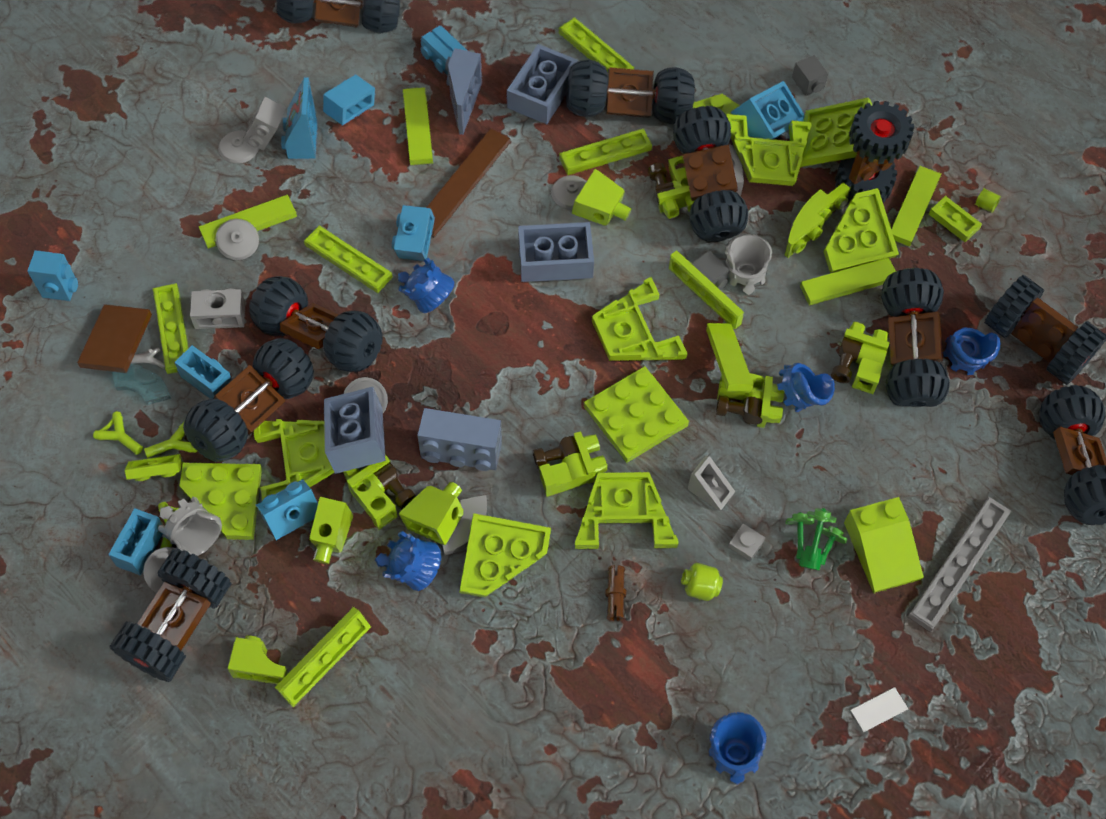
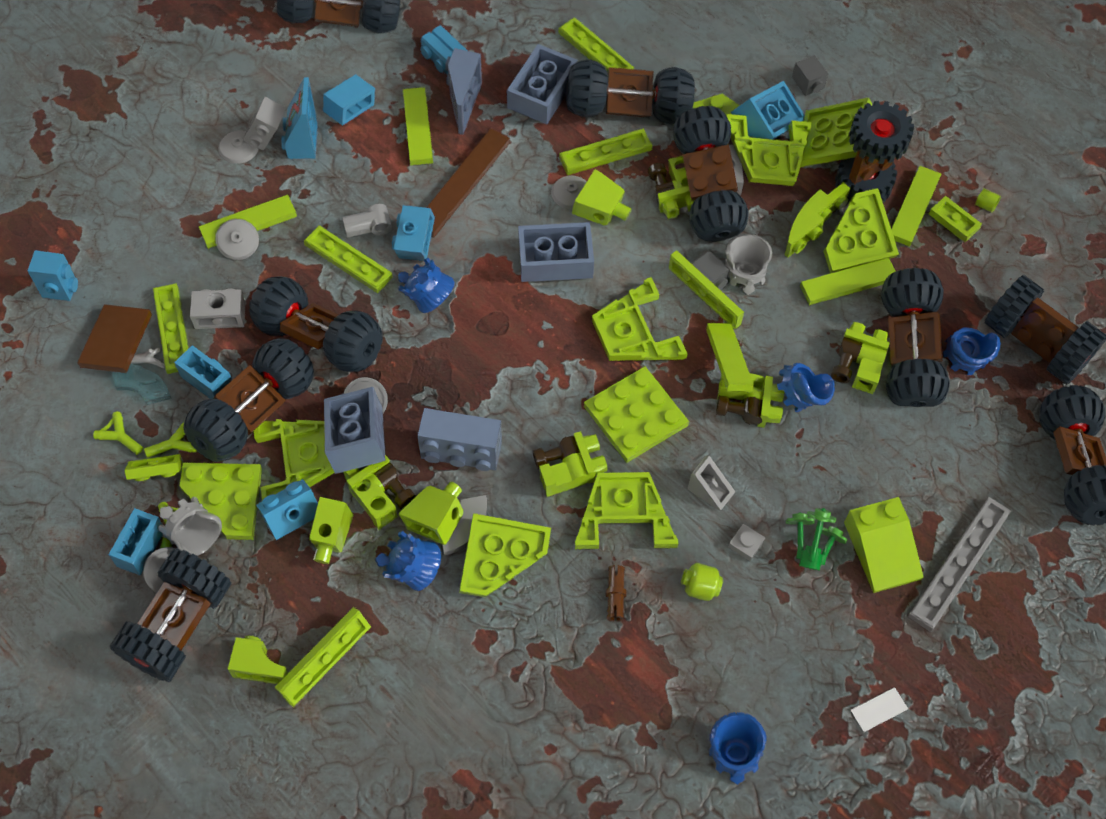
(374, 220): none -> light grey piece

